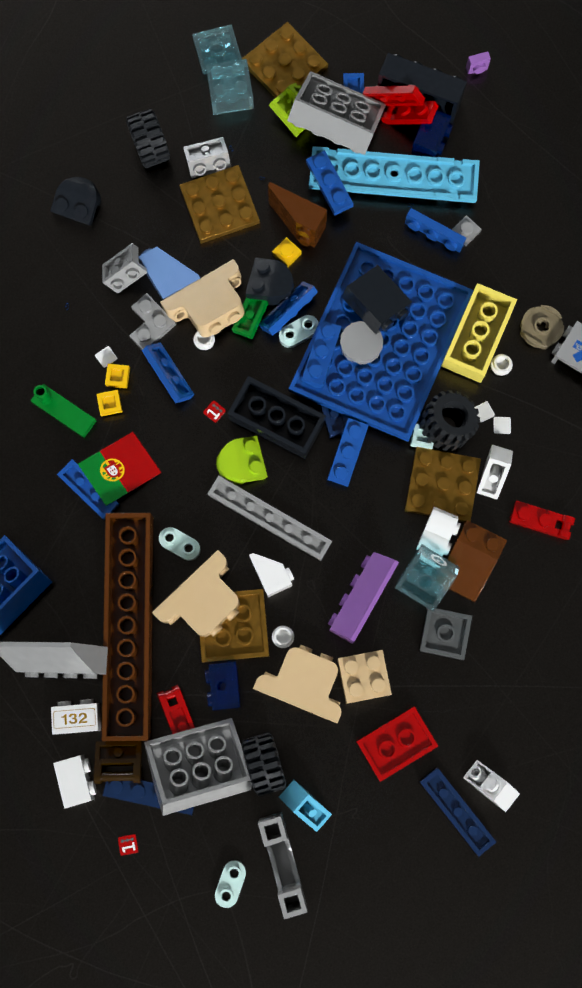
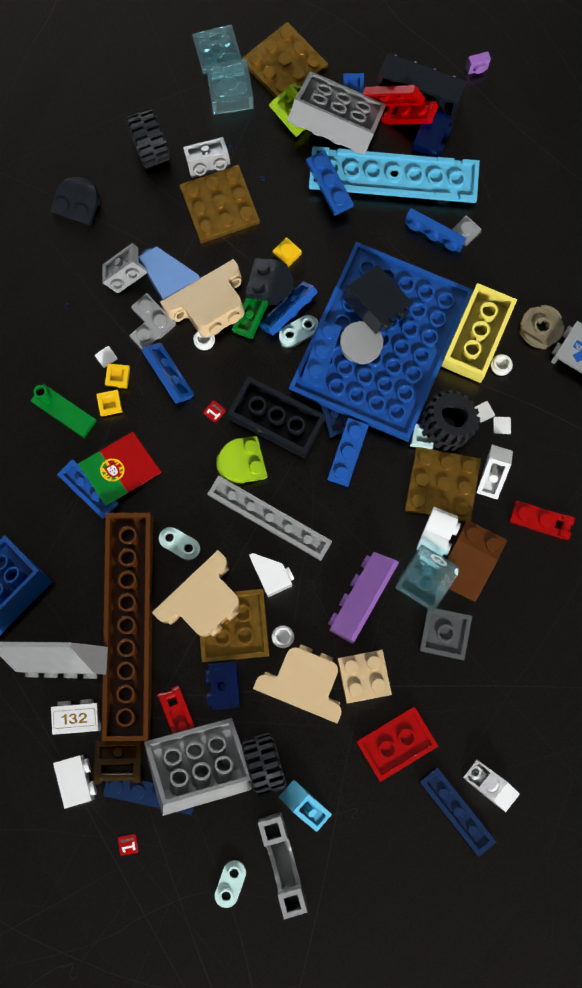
(301, 216): reddish brown slope -> none

